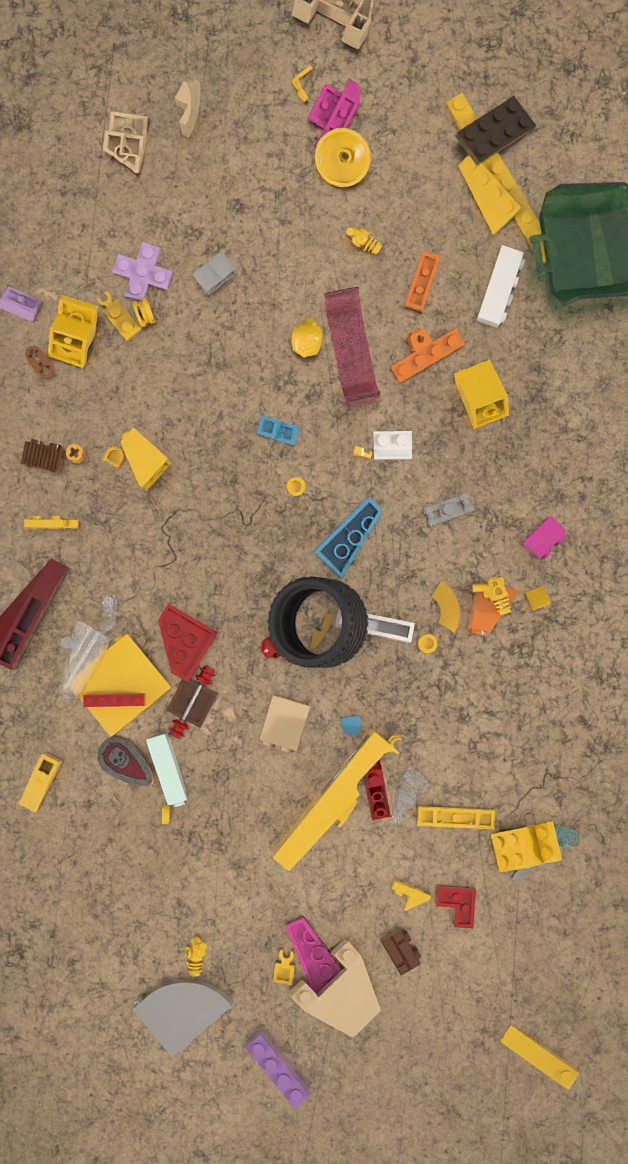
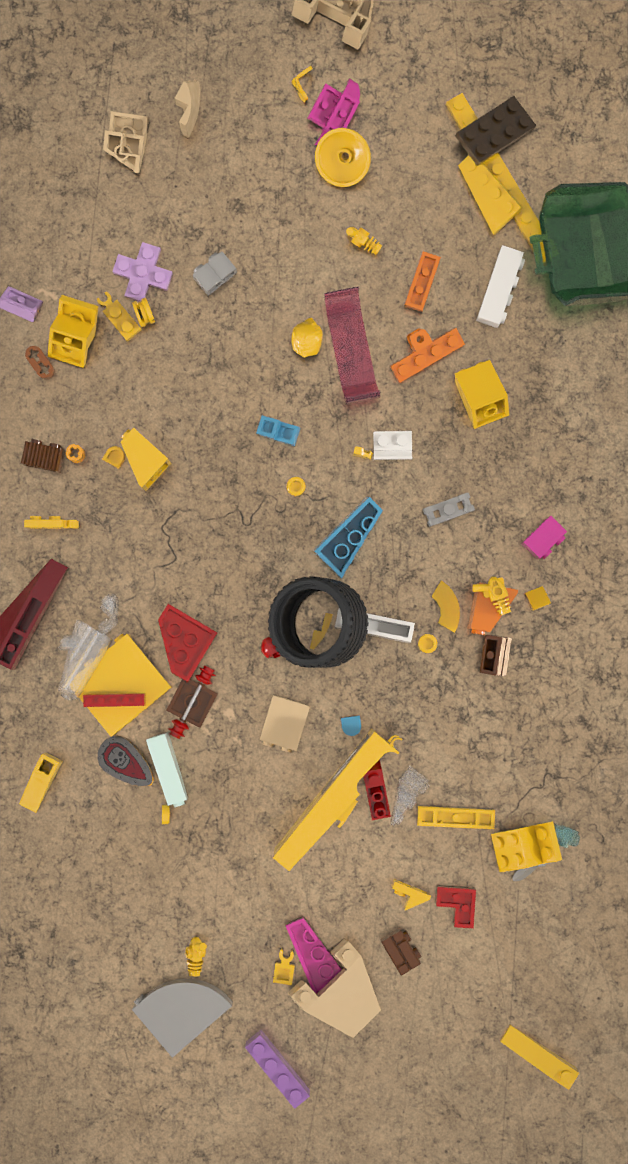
(495, 655): none -> reddish brown brick

